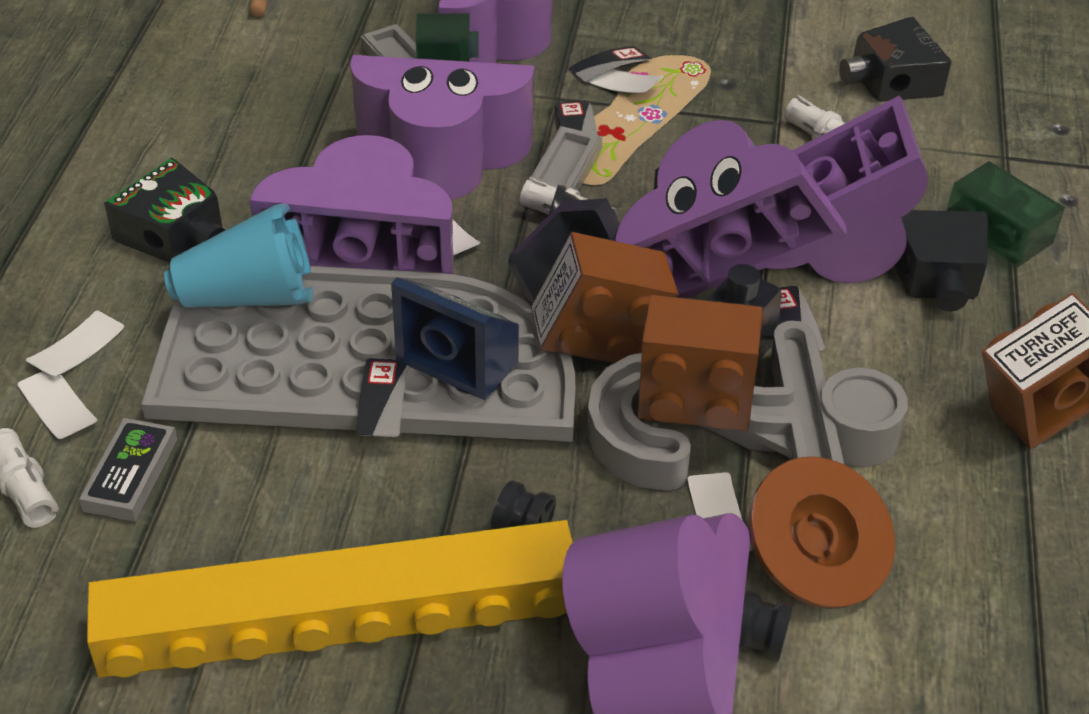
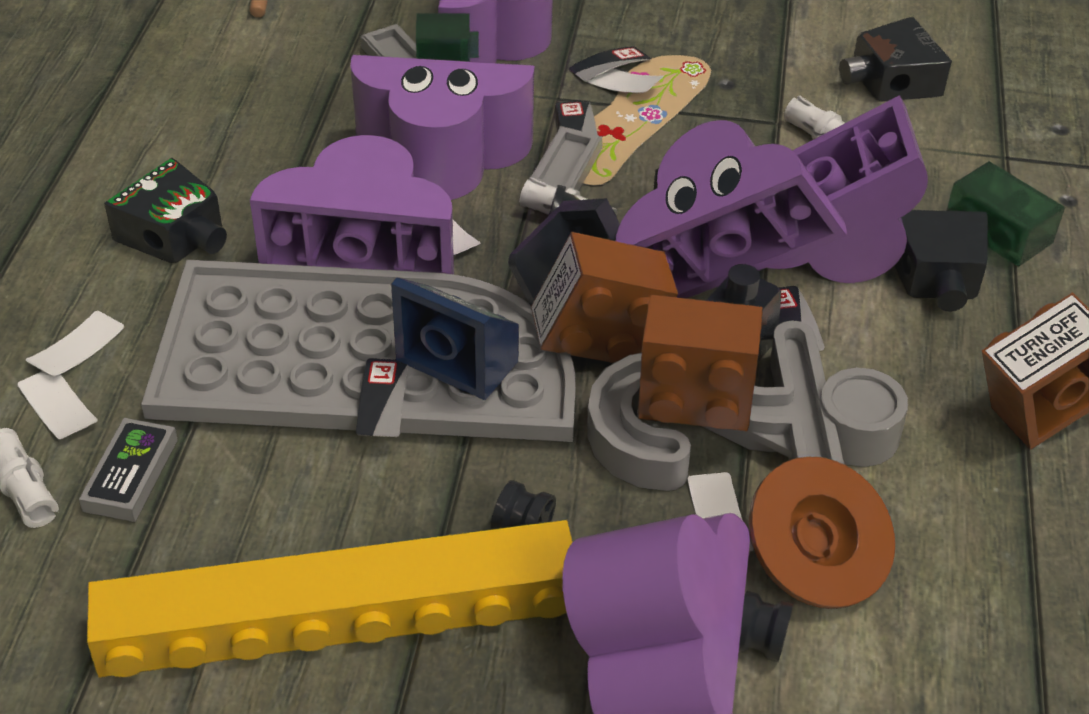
(244, 265): medium azure cone -> none

